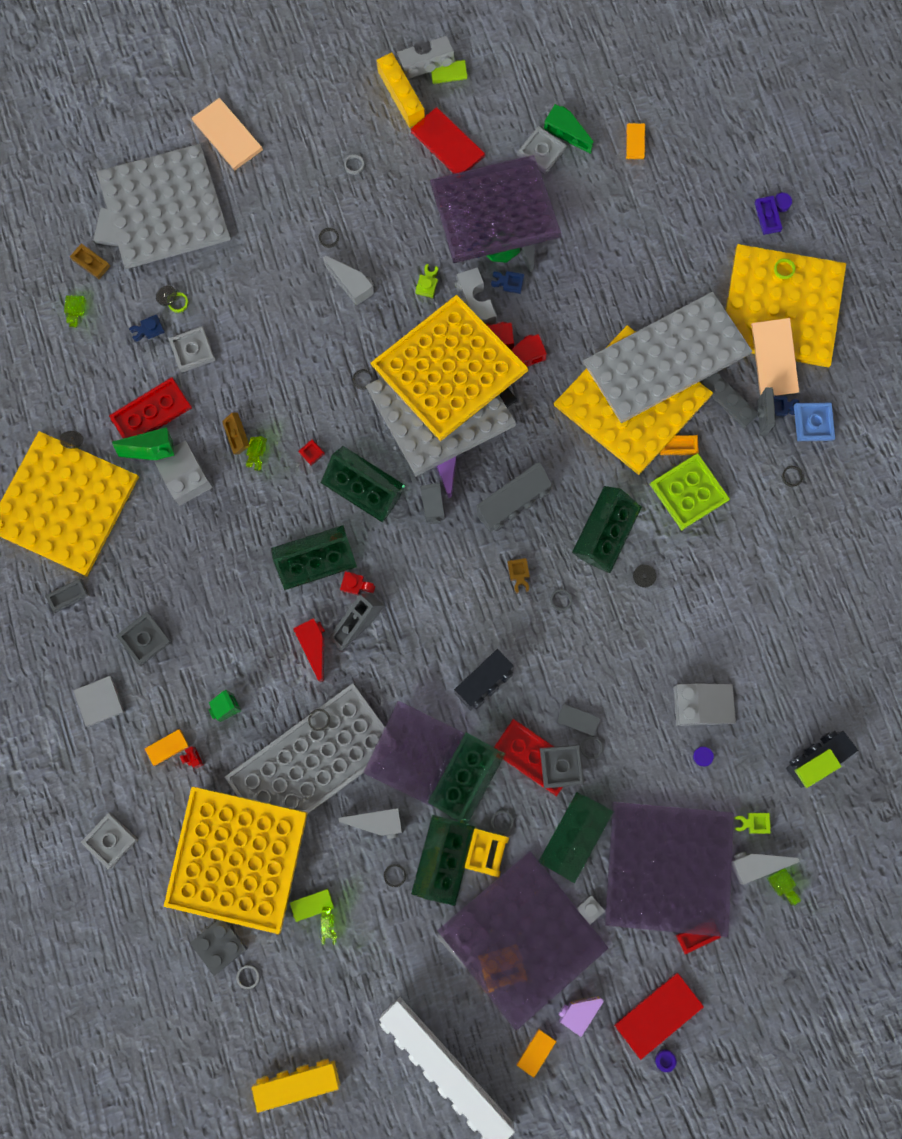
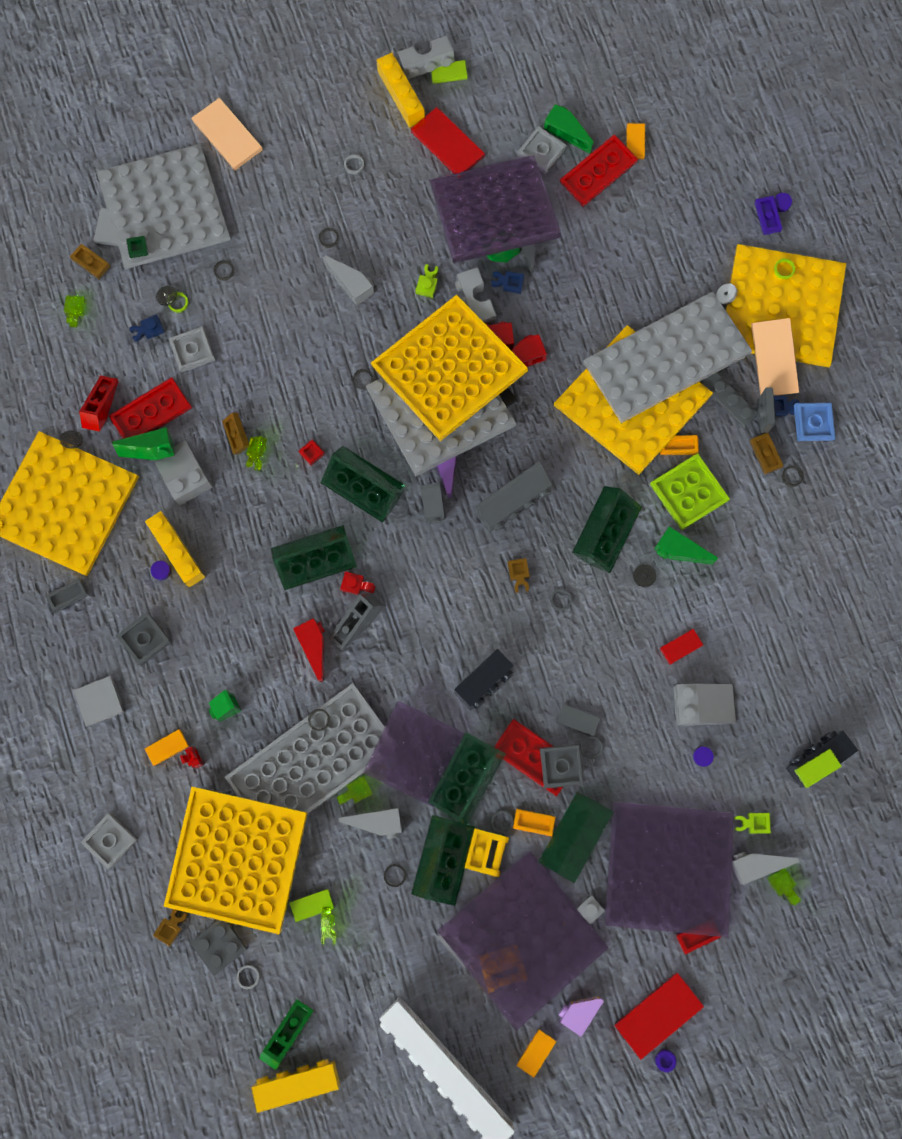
(98, 404): none -> red slope
(137, 247): none -> dark green plate
(160, 570): none -> dark purple tile
(168, 929): none -> pearl gold plate
(175, 549): none -> yellow brick
(224, 278): none -> clear smoke piece
(286, 1034): none -> green slope
(357, 791): none -> clear neon green plate
(534, 822): none -> light orange tile
(598, 170): none -> red tile
(680, 548): none -> green slope
(681, 646): none -> red tile
(726, 288): none -> light grey wheel
(766, 453): none -> pearl gold plate

